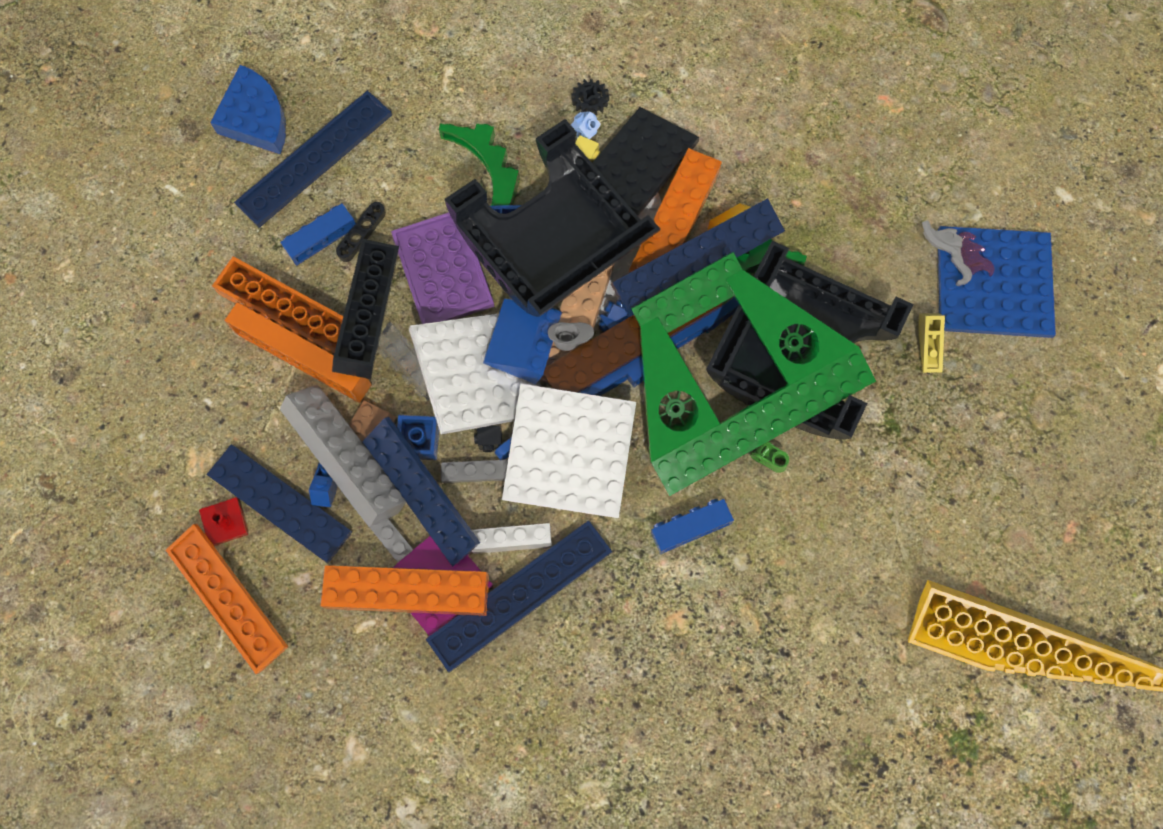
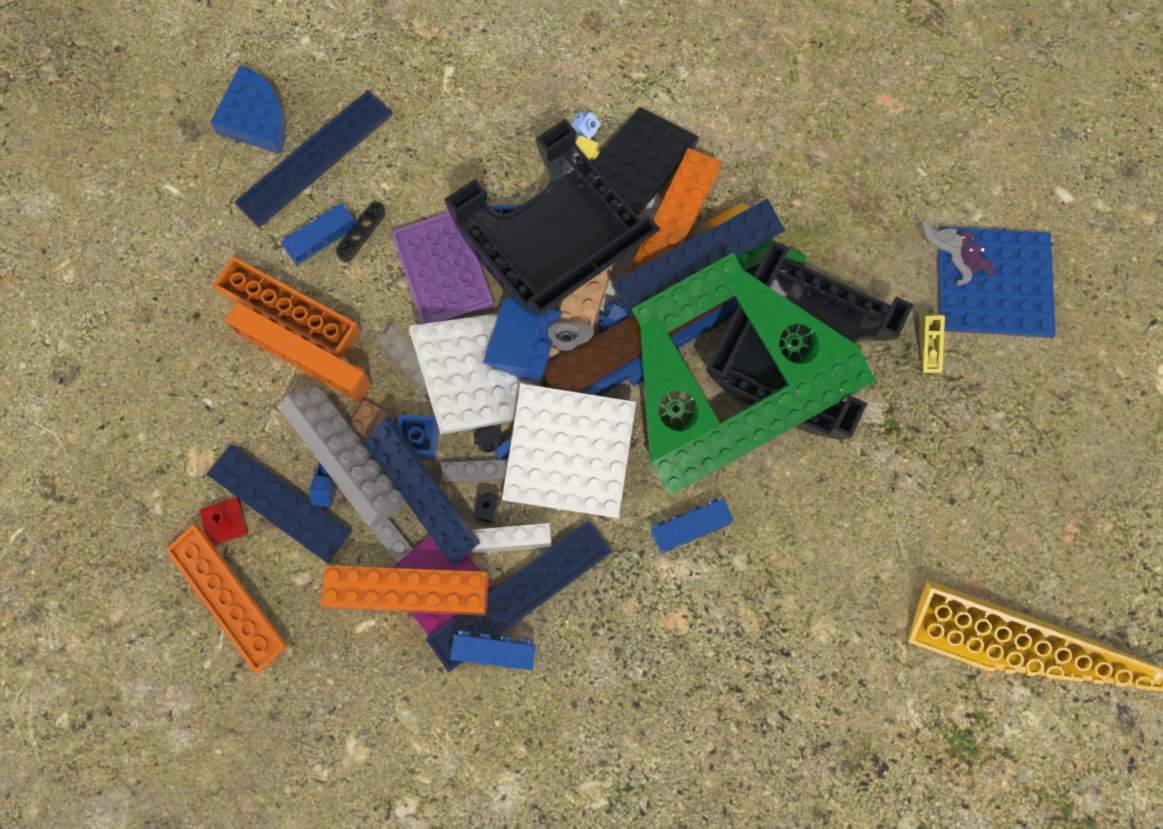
(365, 309): black brick -> none
(487, 508): none -> black brick
(492, 651): none -> blue brick
(494, 158): green arch -> none
(590, 97): black gear -> none
(769, 455): bright green piece -> none

